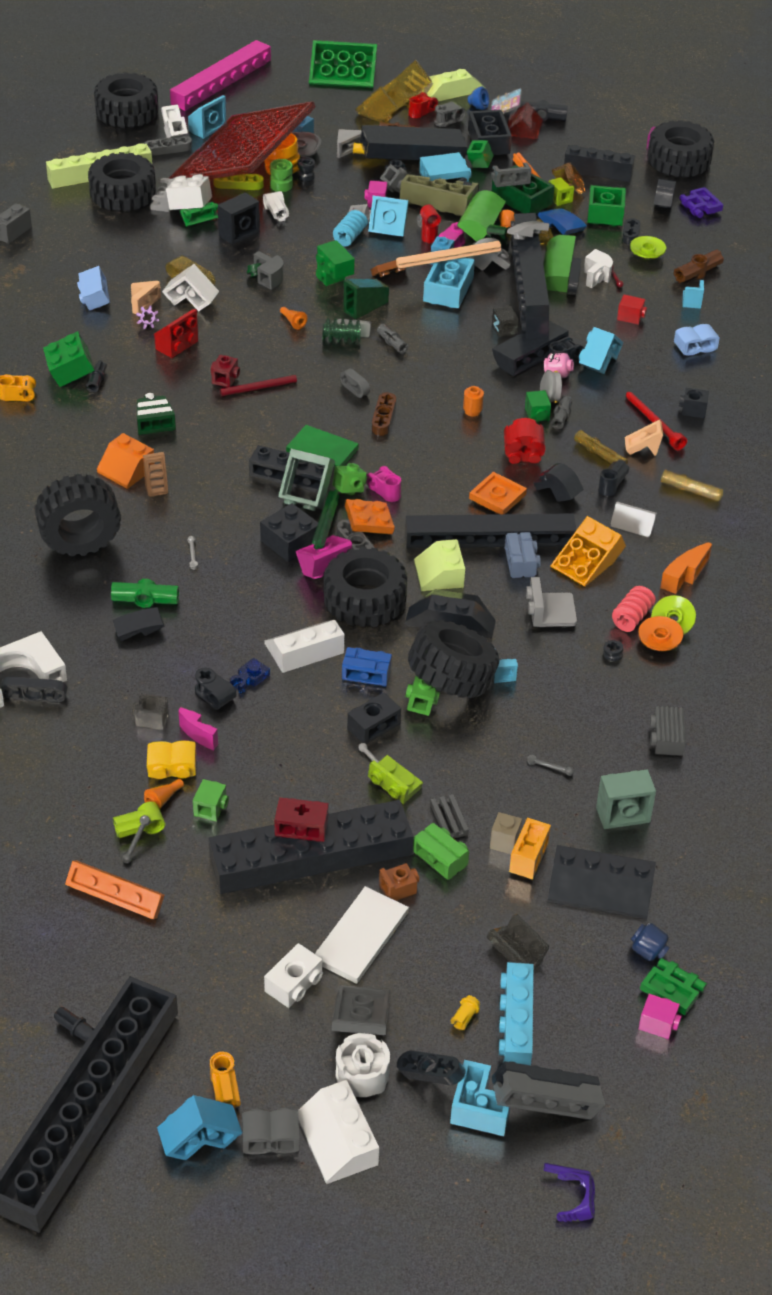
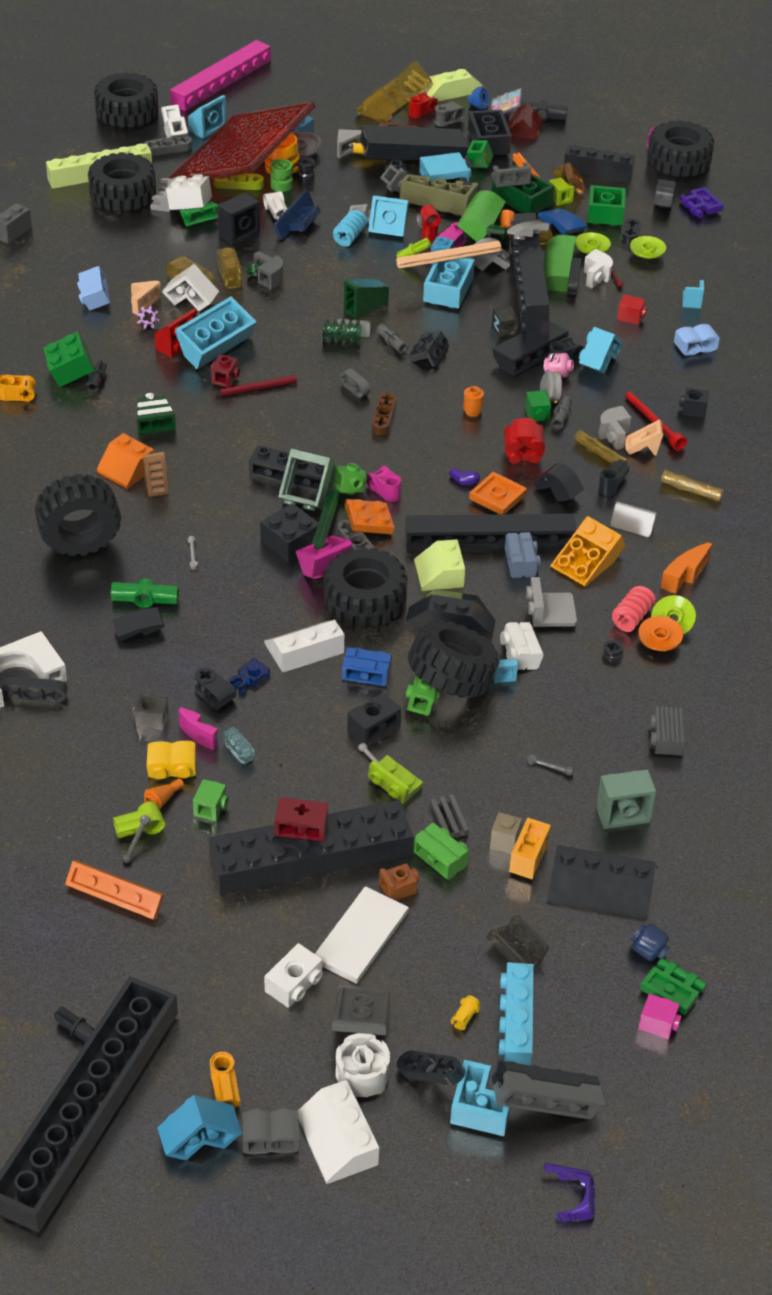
(215, 332): none -> medium azure slope
(229, 268): none -> clear yellow brick
(238, 745): none -> clear light blue beam
(296, 318): orange cone -> none
(297, 216): none -> dark blue bracket
(323, 444): green tile -> none
(333, 263): green brick -> none
(343, 64): green slope -> none
(376, 188): dark pink brick -> none
(384, 269): dark orange plate -> none
(414, 249): none -> lime axle
(430, 346): none -> black bracket
(464, 478): none -> dark purple arm
(522, 645): none -> white brick
(590, 241): none -> lime dish
(614, 426): none -> light grey brick
(698, 266): reddish brown piece -> none

